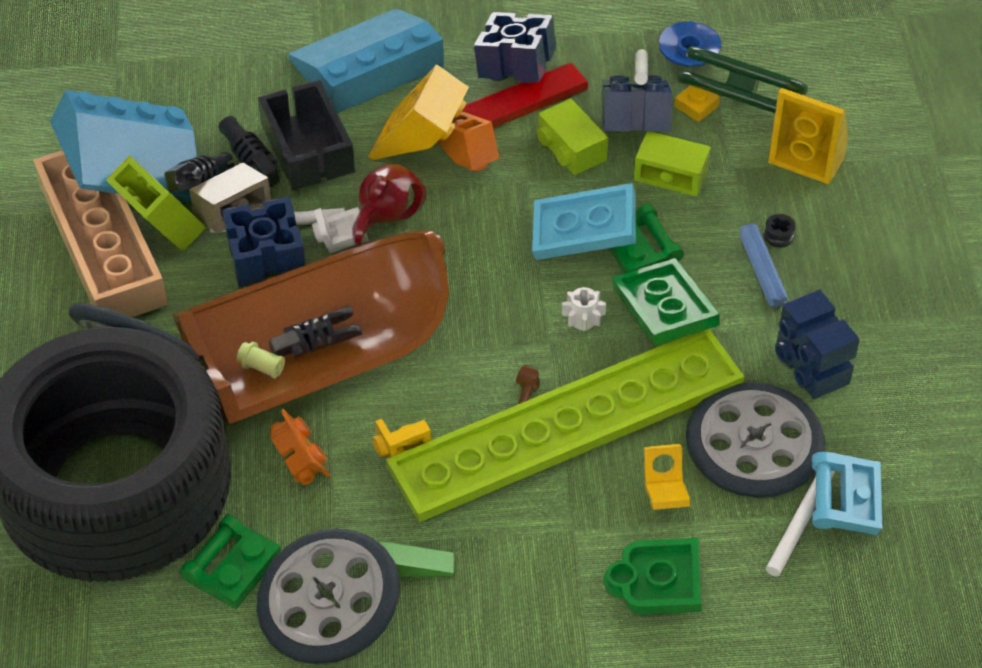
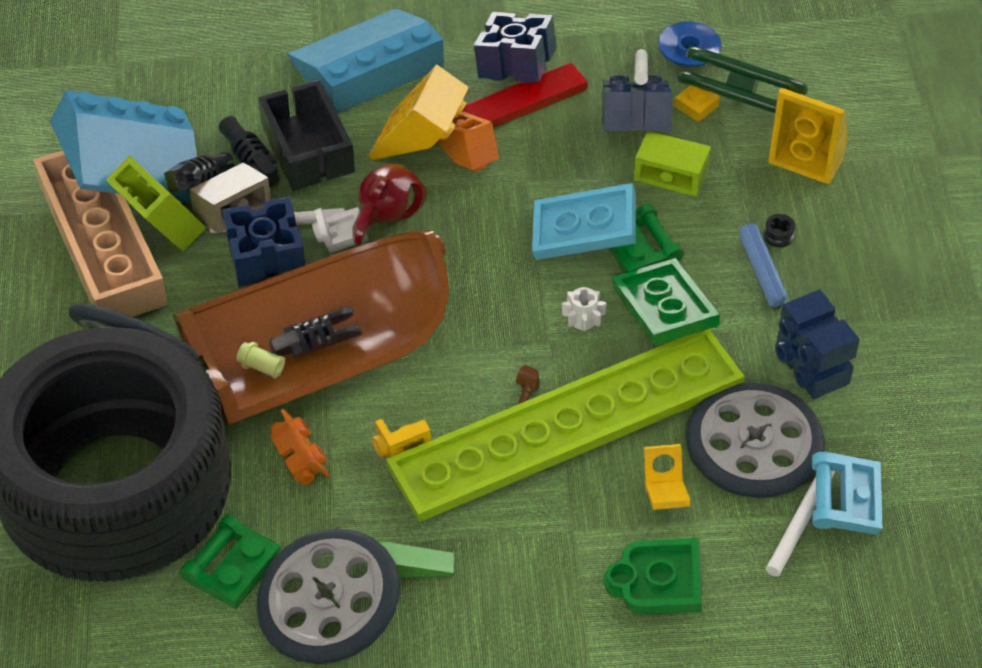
(572, 137): lime brick -> none

